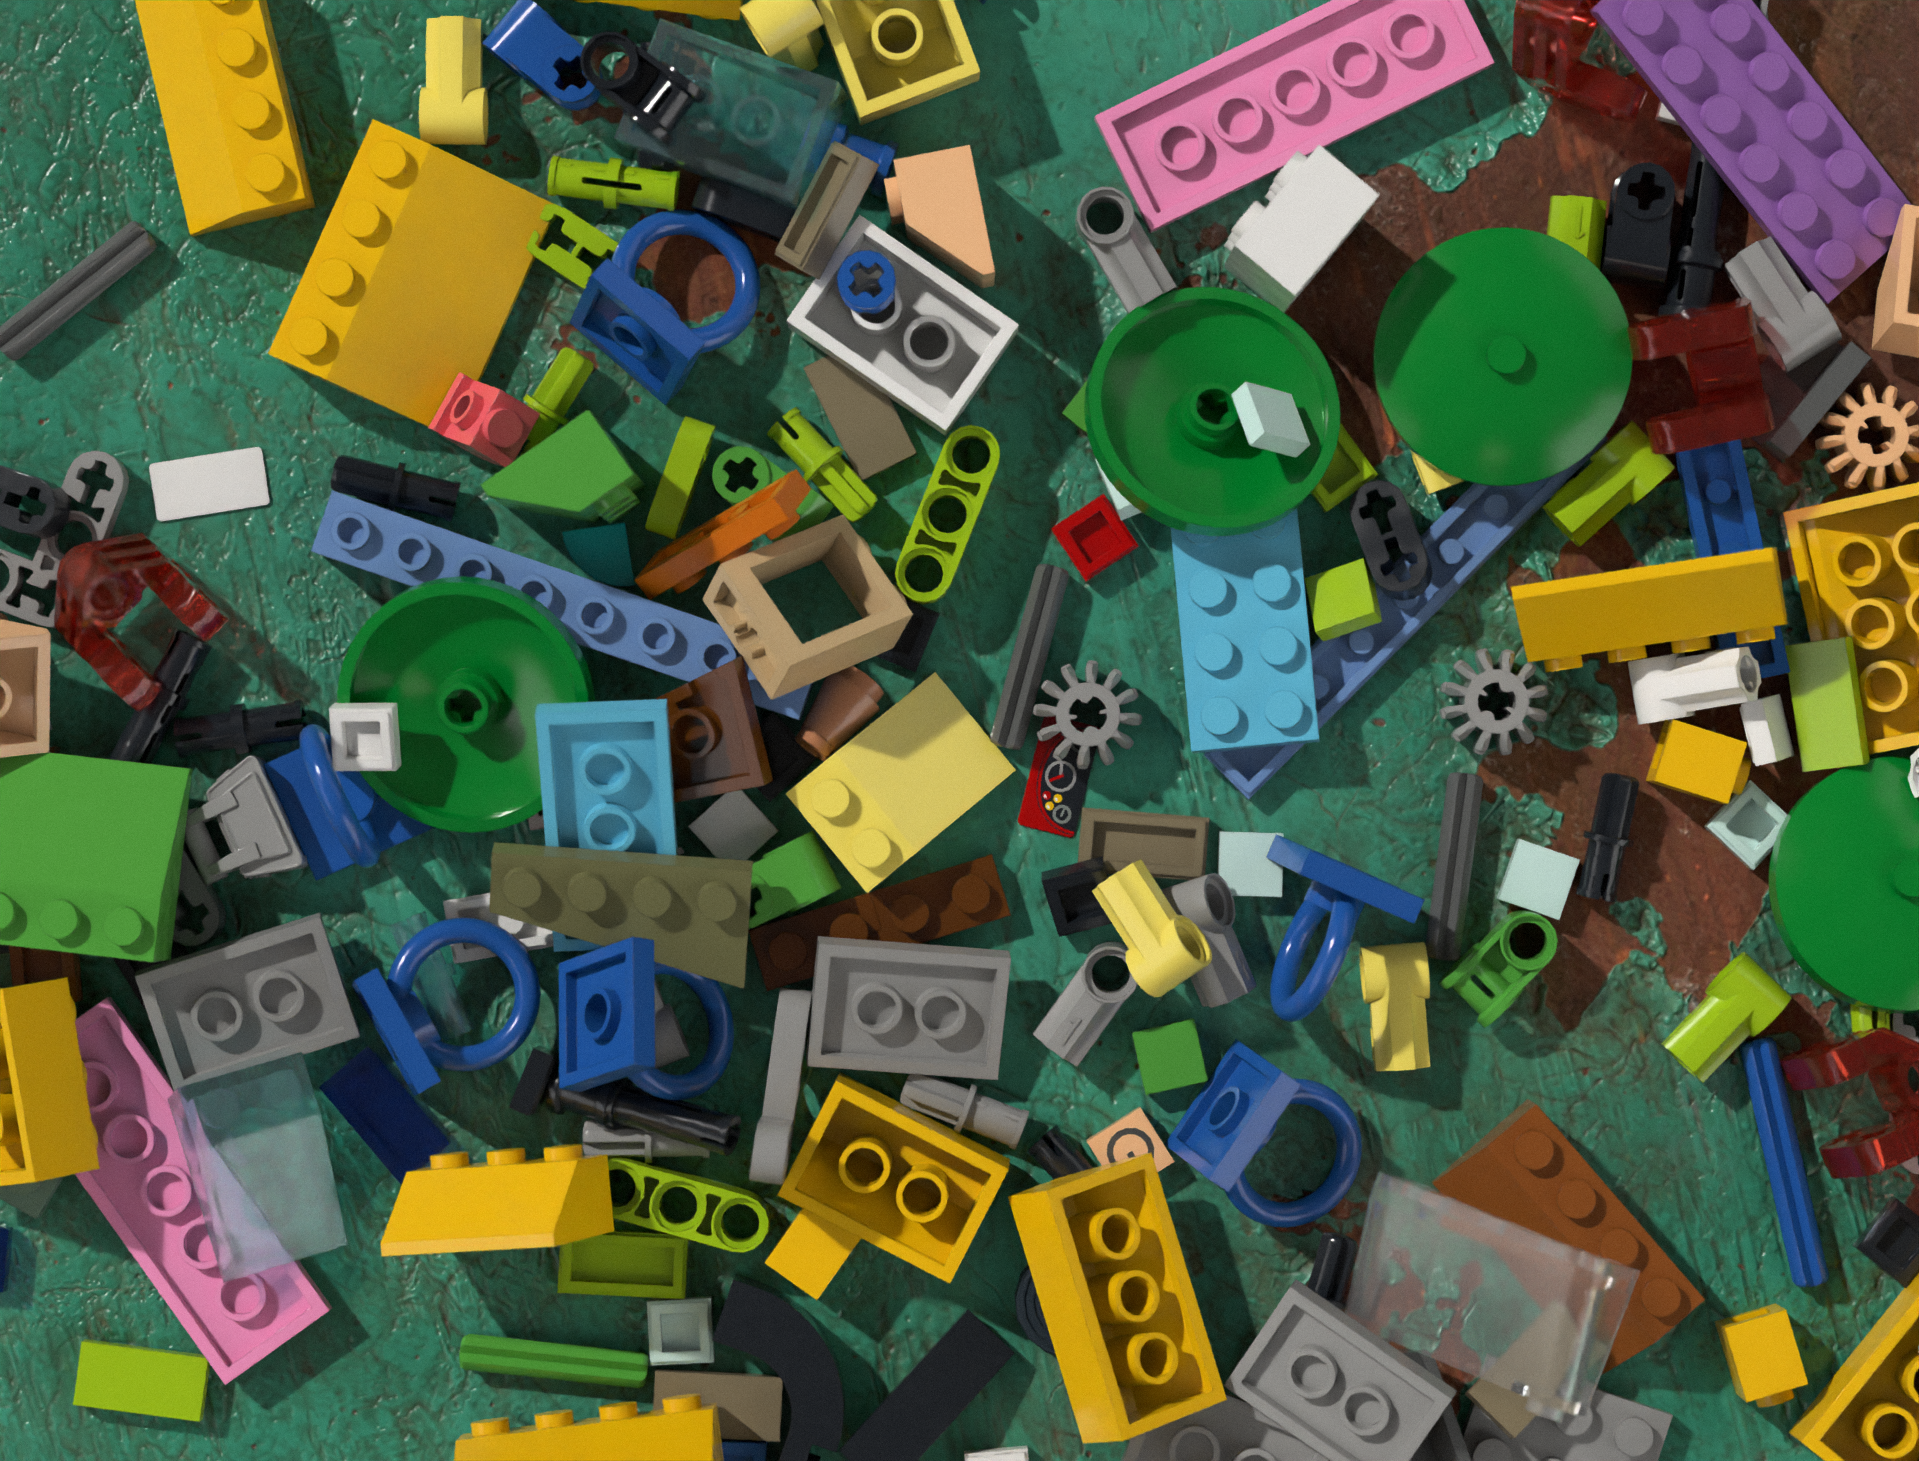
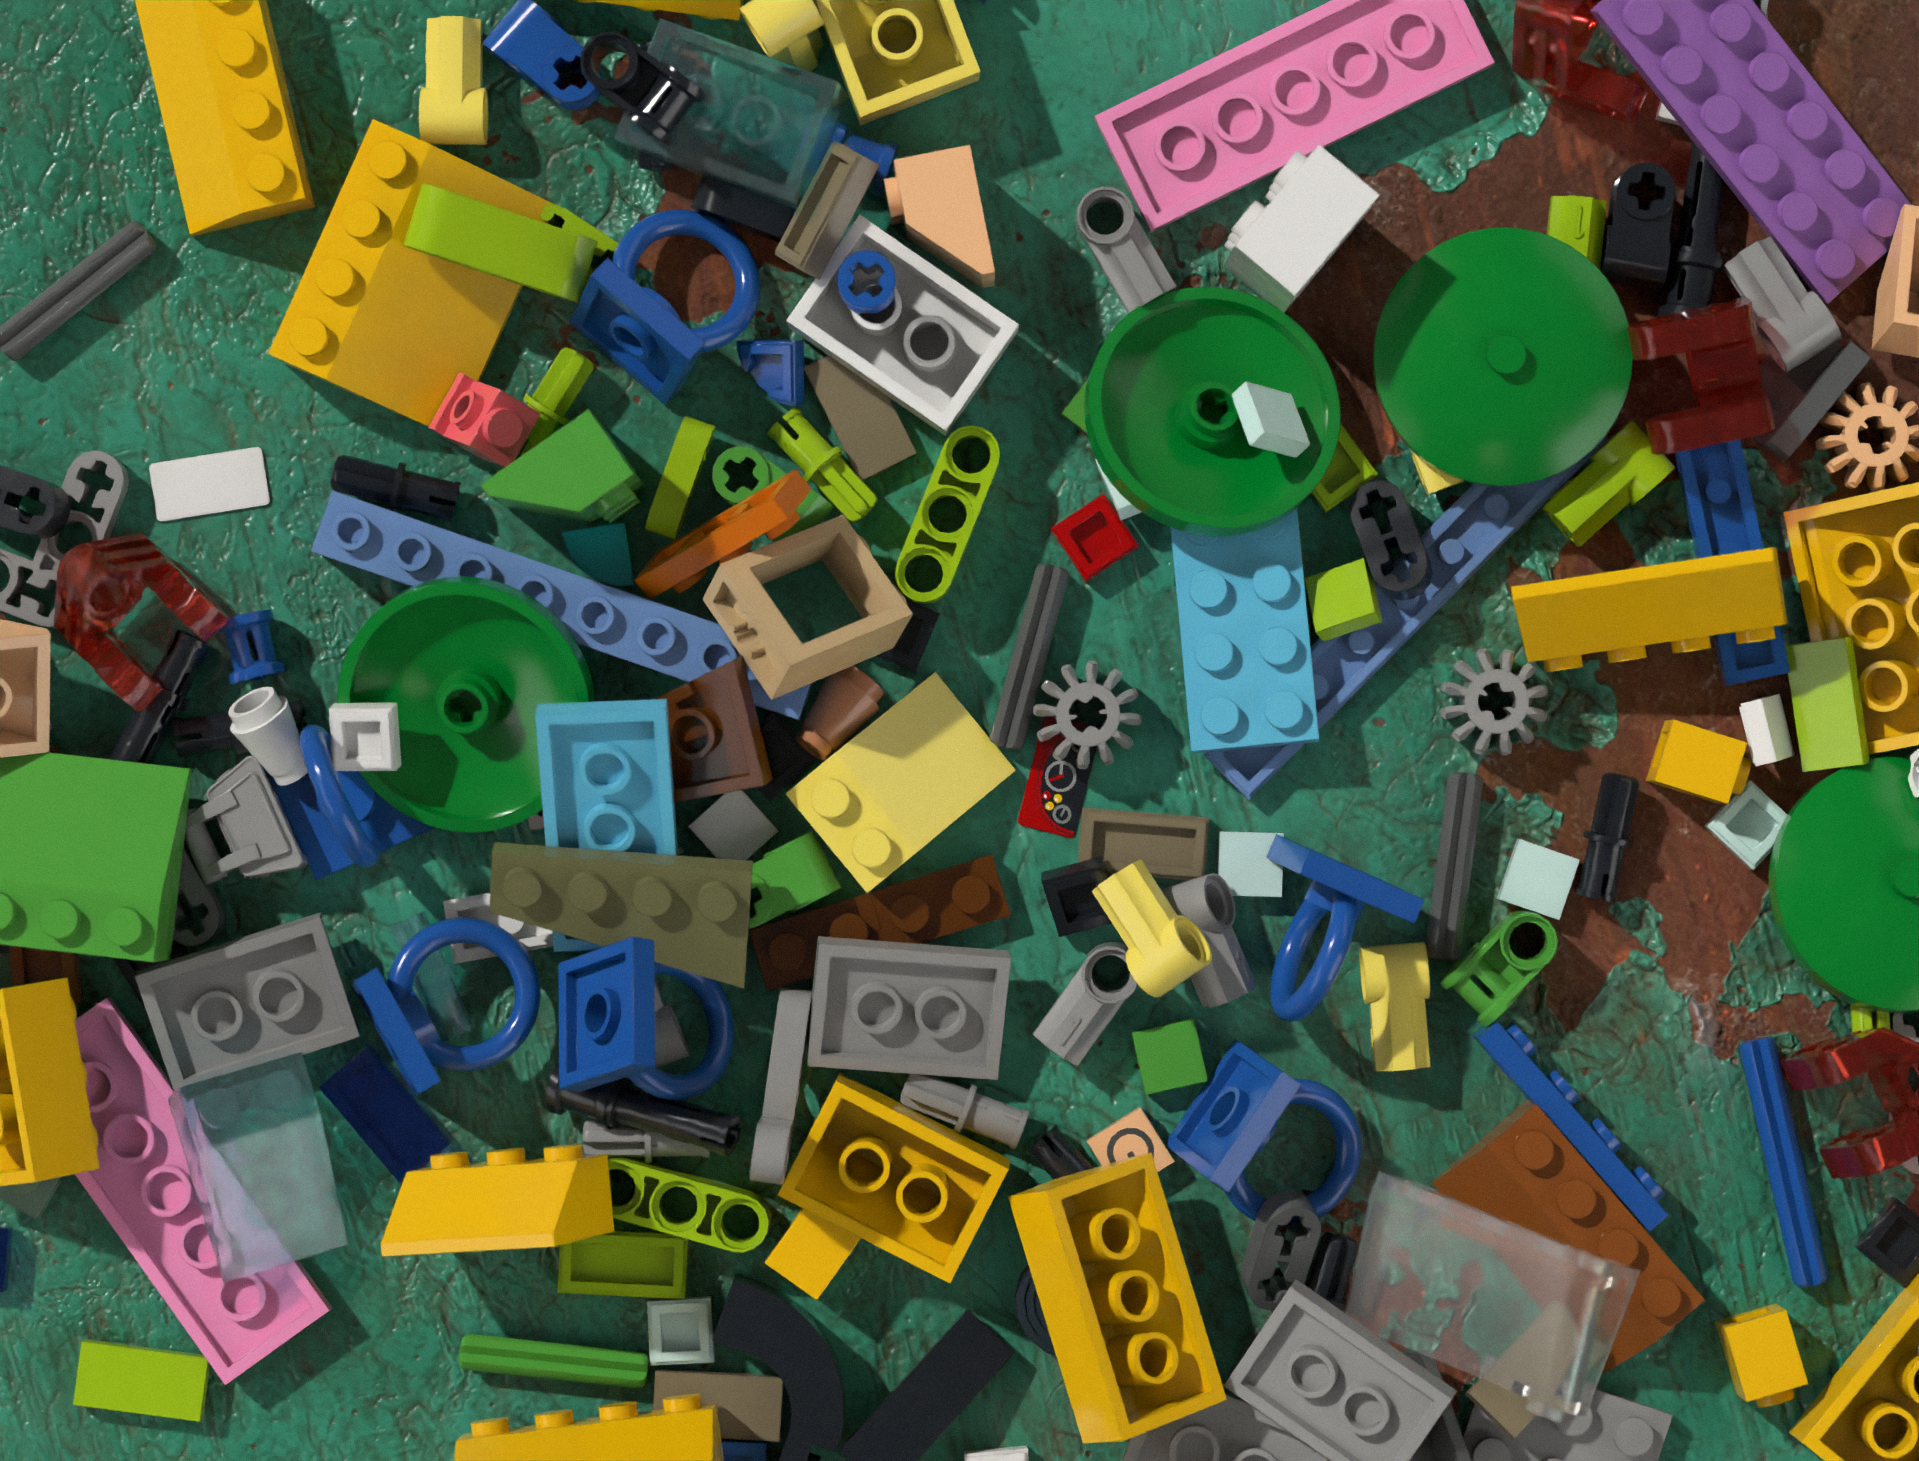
(266, 663): none -> blue bush
(269, 733): none -> white cone
(500, 243): none -> lime beam
(534, 1081): black tile -> none
(569, 178): lime pin -> none
(775, 367): none -> blue tile
(1269, 1247): none -> dark grey beam
(1594, 1142): none -> blue plate
(1680, 685): white piece -> none
(1737, 1005): lime piece -> none

